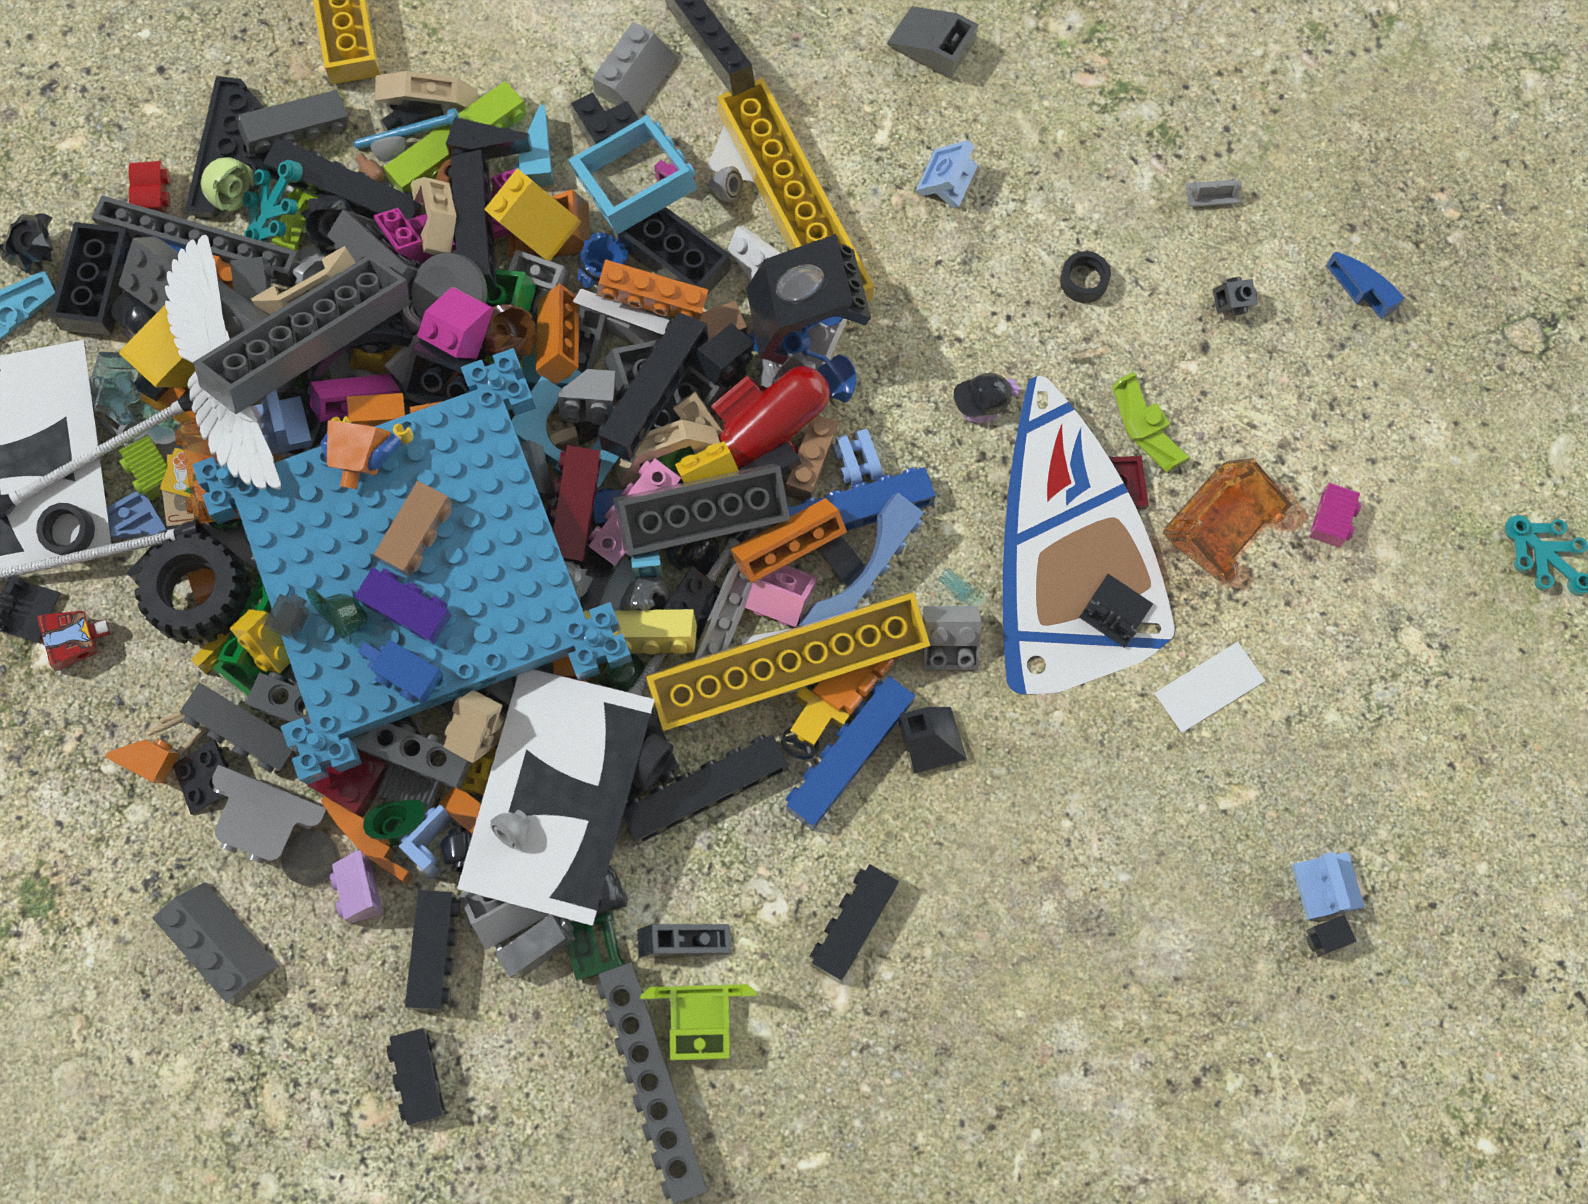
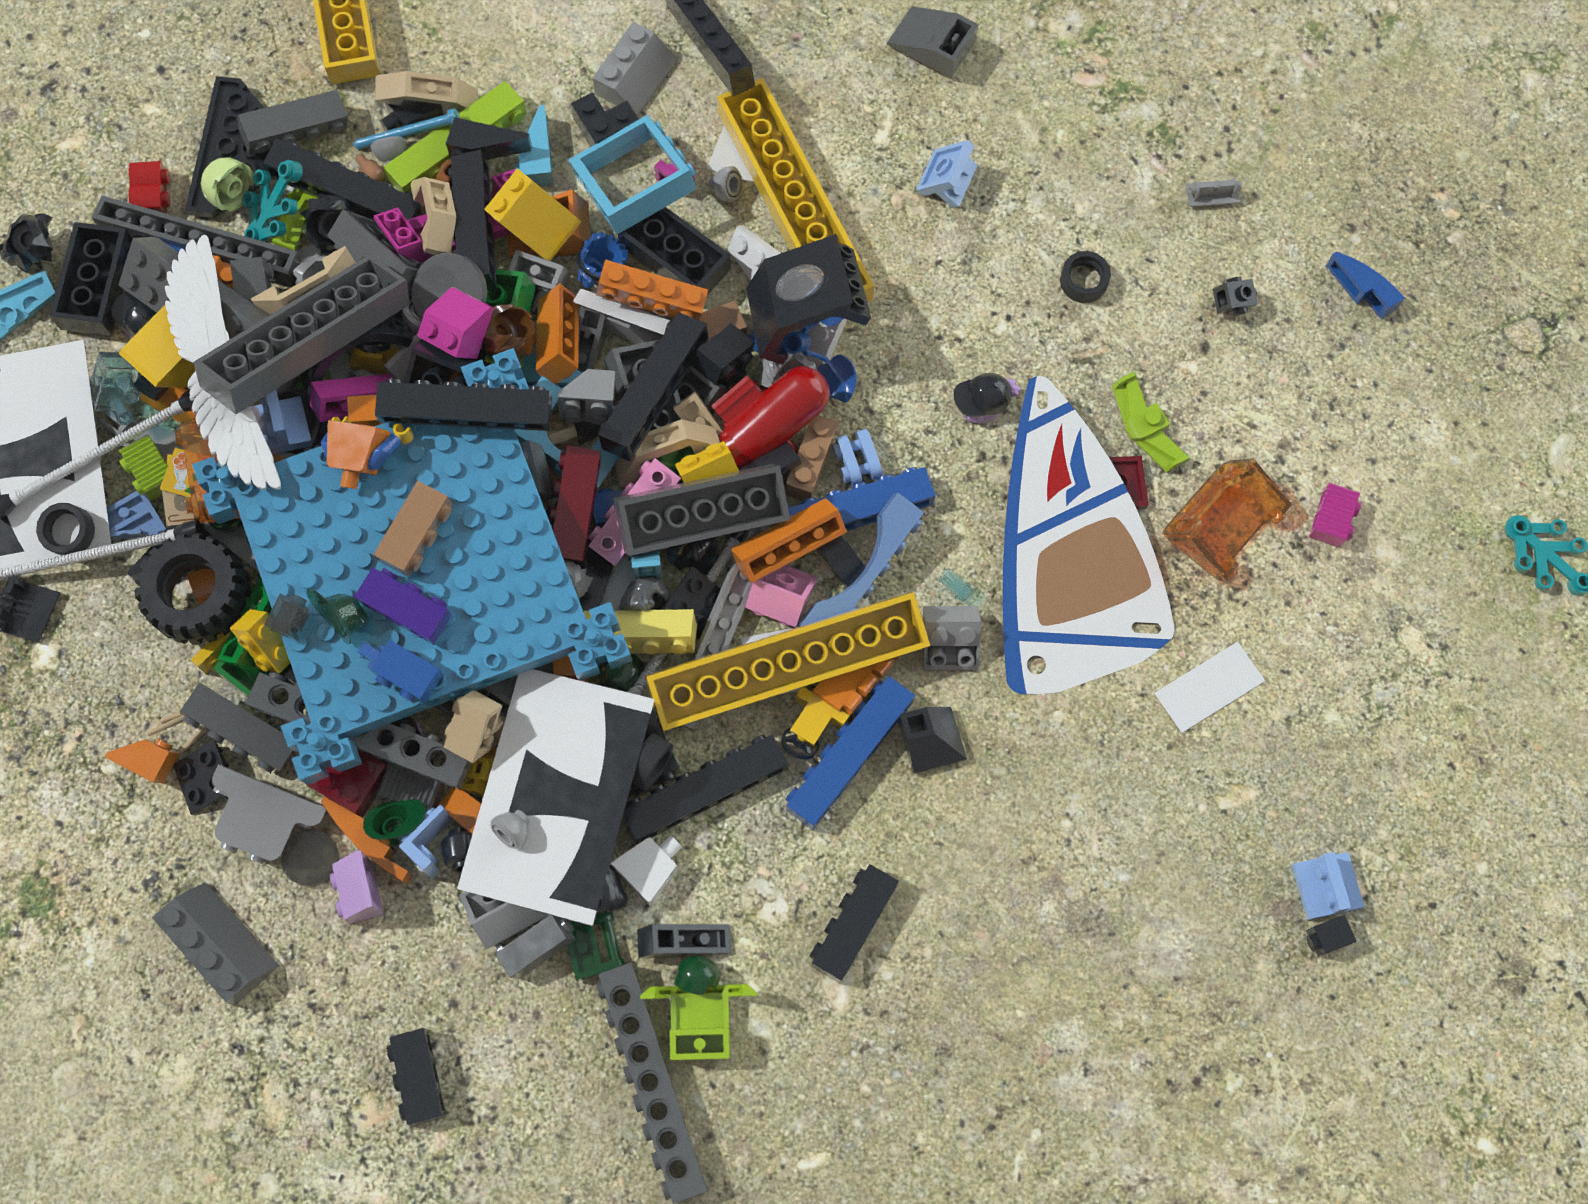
(70, 637): torso -> none
(431, 951): black brick -> none
(463, 405): none -> black brick
(648, 867): none -> white torso
(696, 975): none -> dark green hair
(1116, 610): black hinge -> none

